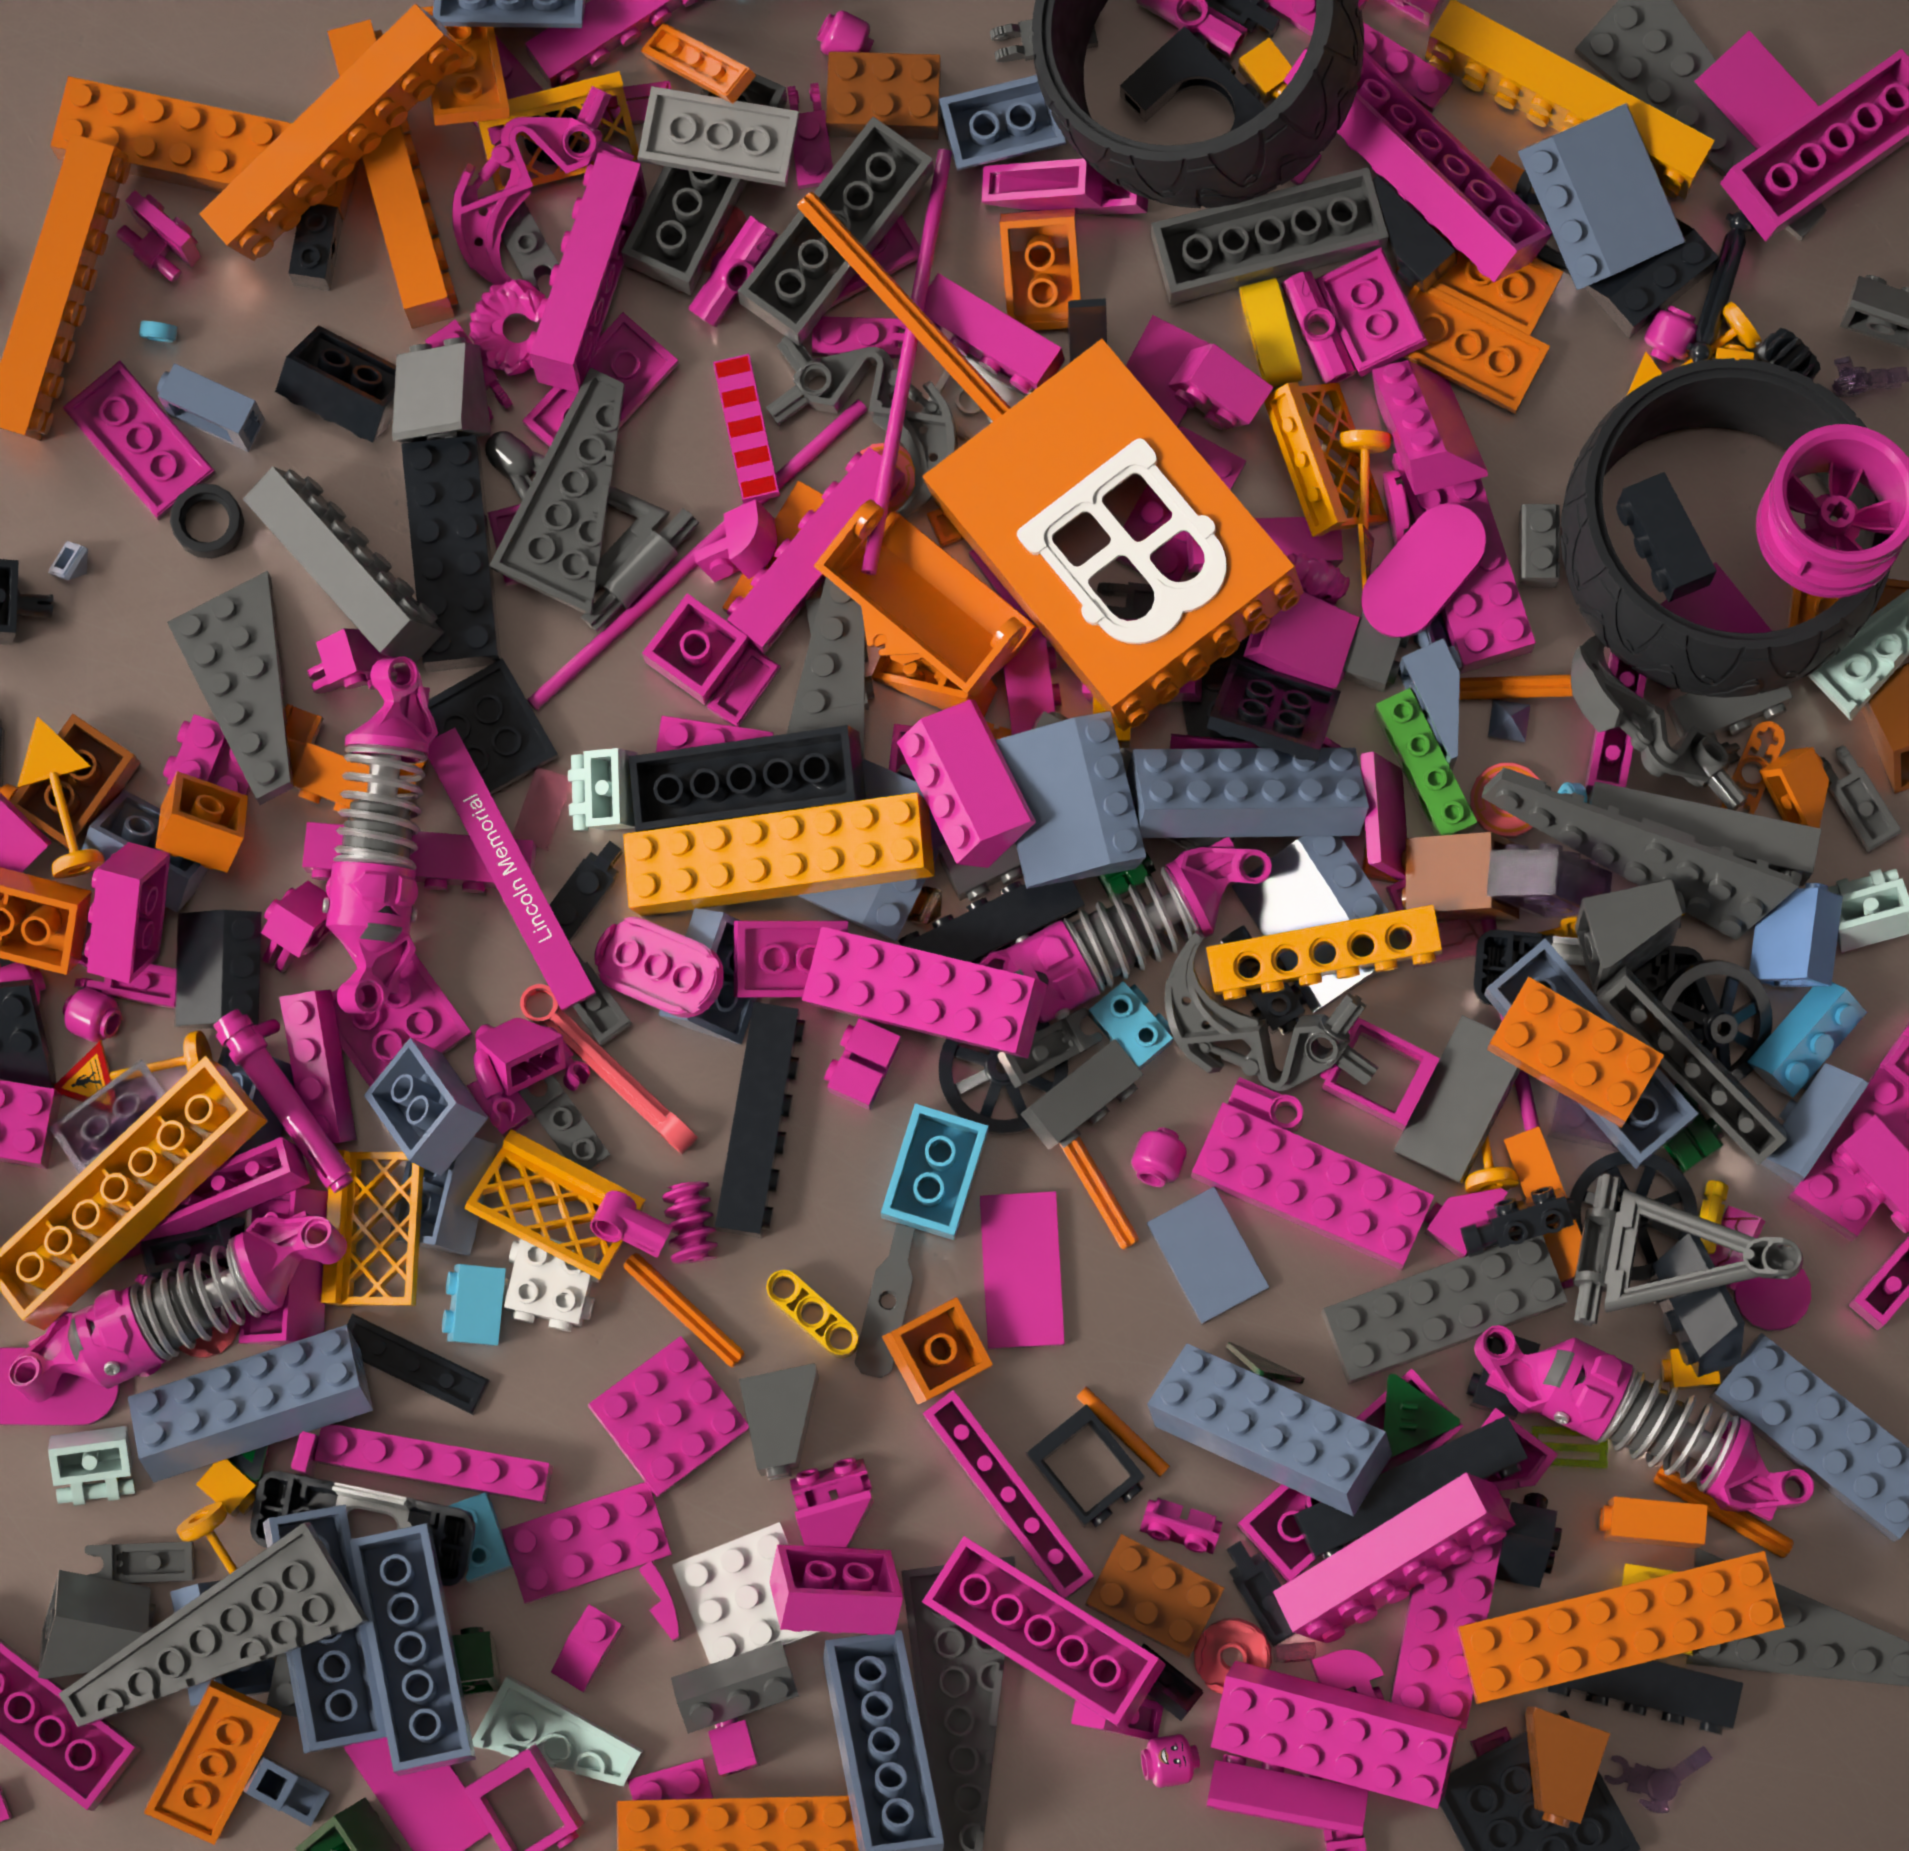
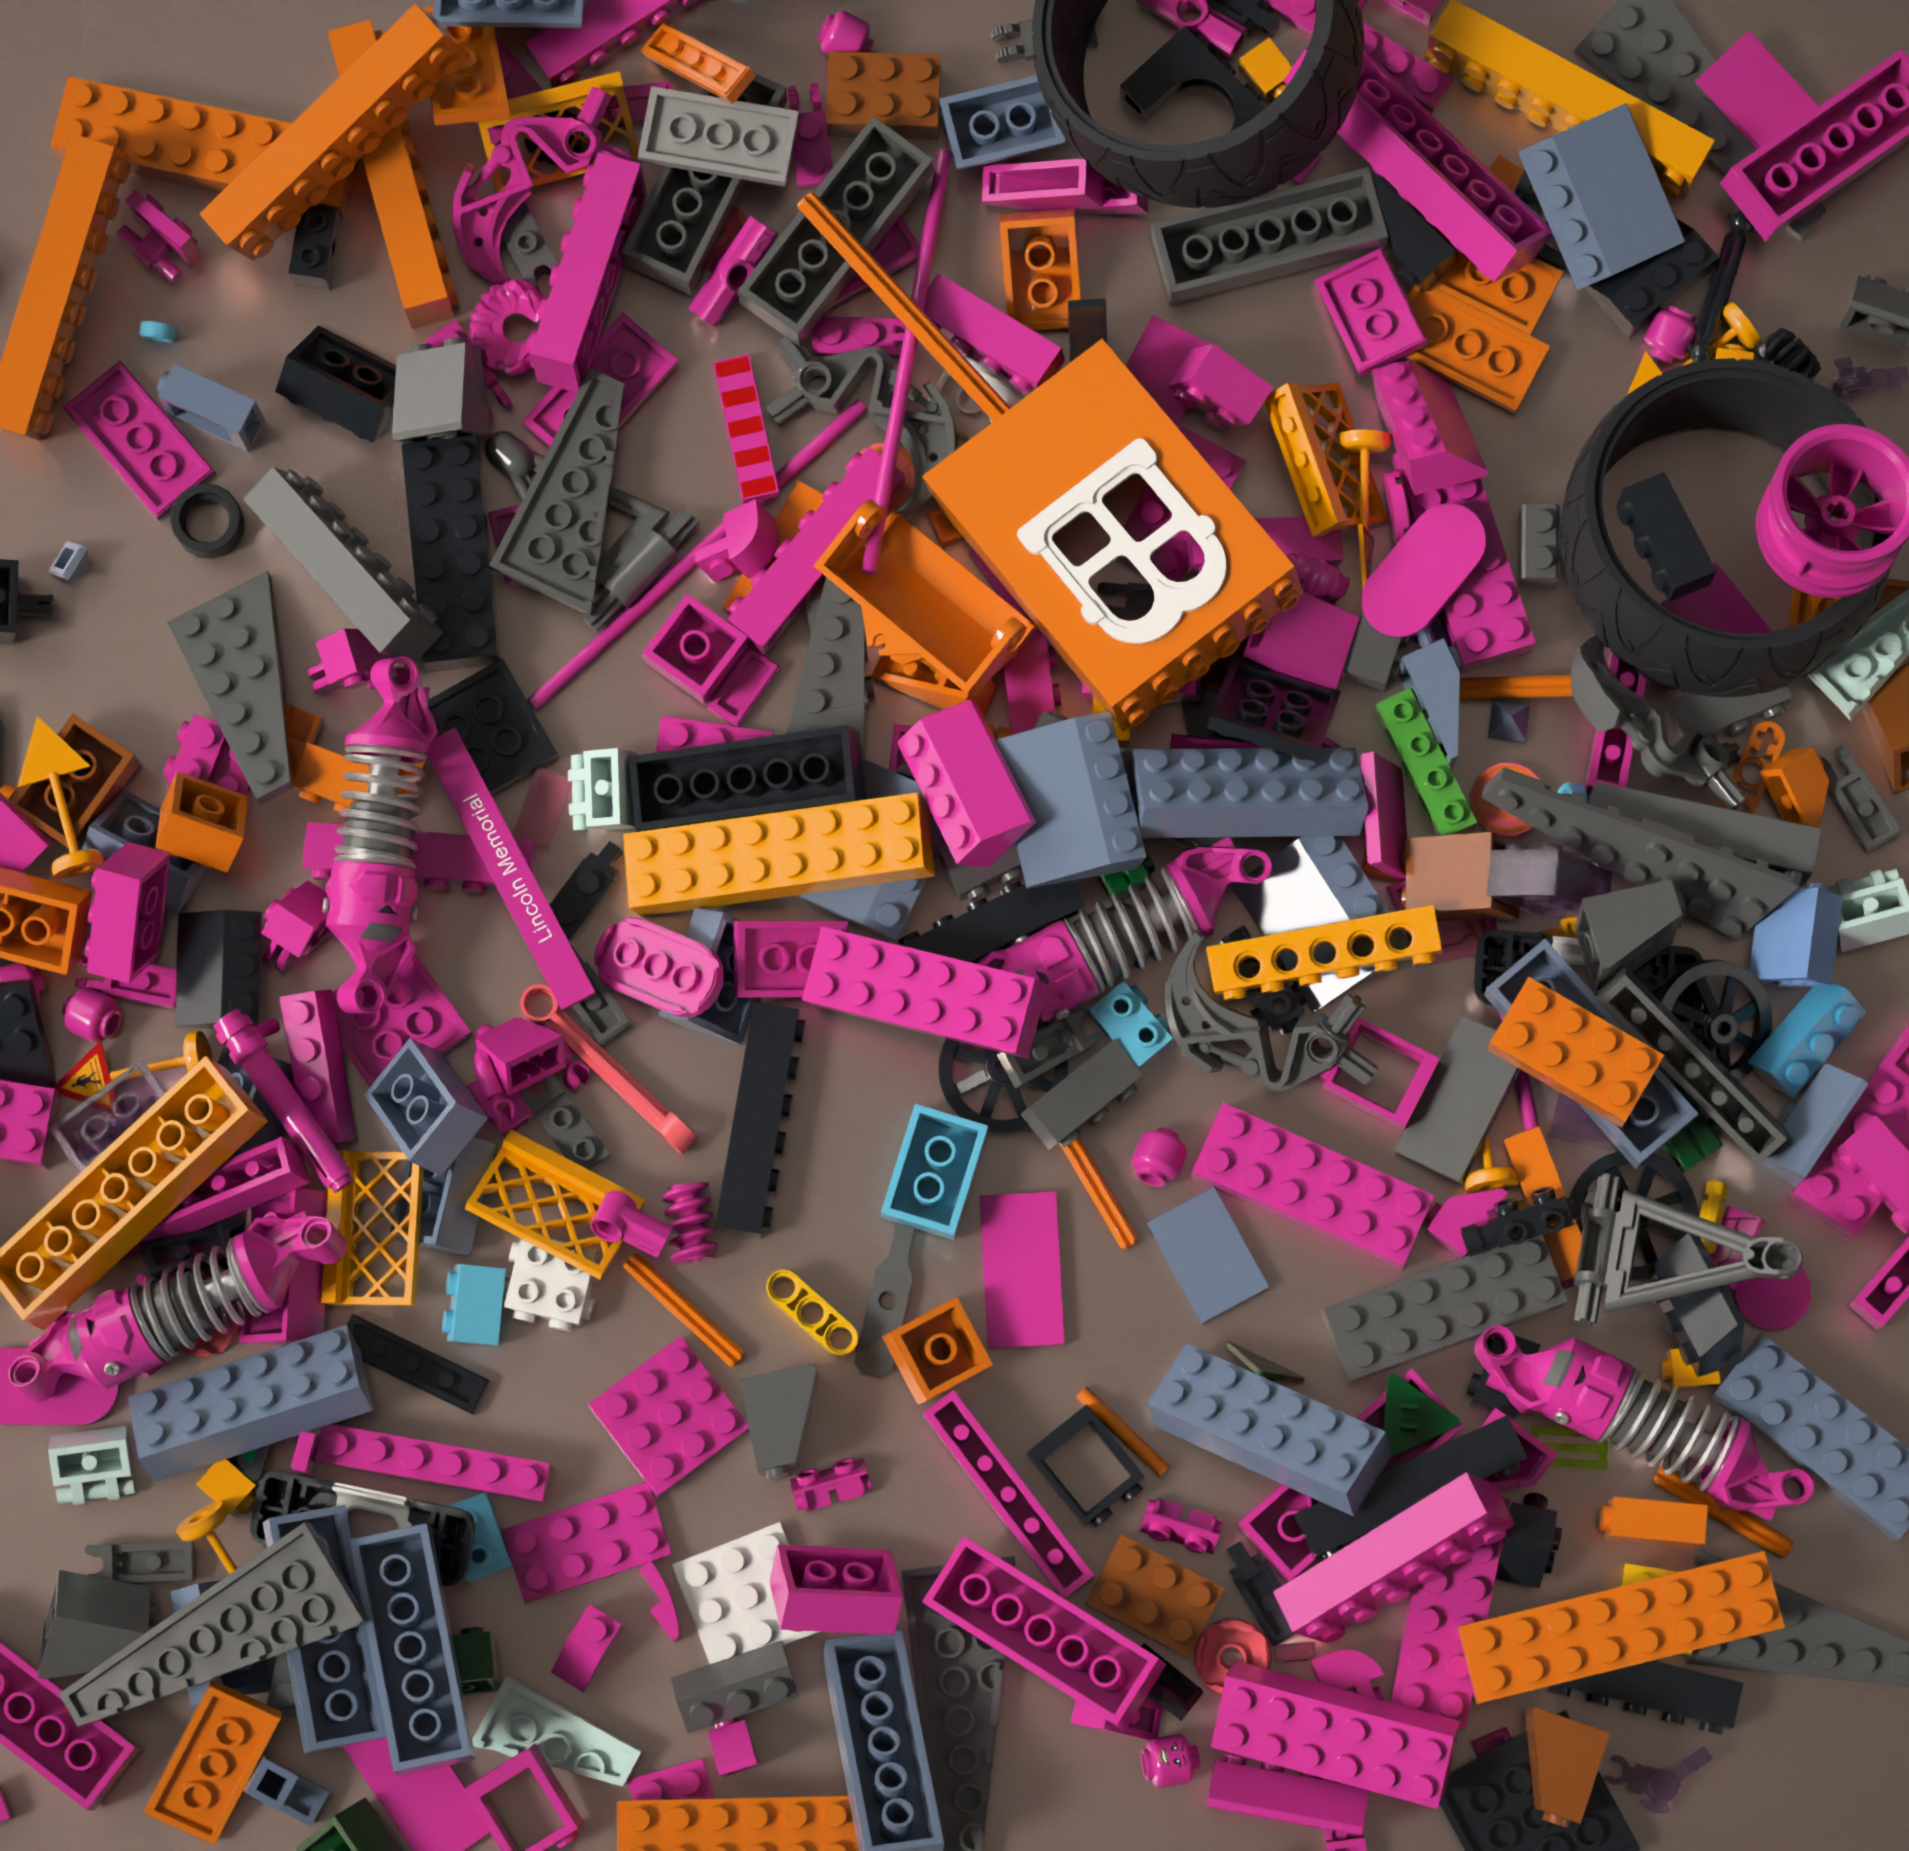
(834, 1521): dark pink slope -> none
(863, 1063): dark pink piece -> none
(927, 906): clear orange slope -> none
(1264, 1103): dark pink piece -> none
(1270, 332): yellow beam -> none
(1310, 307): dark pink piece -> none

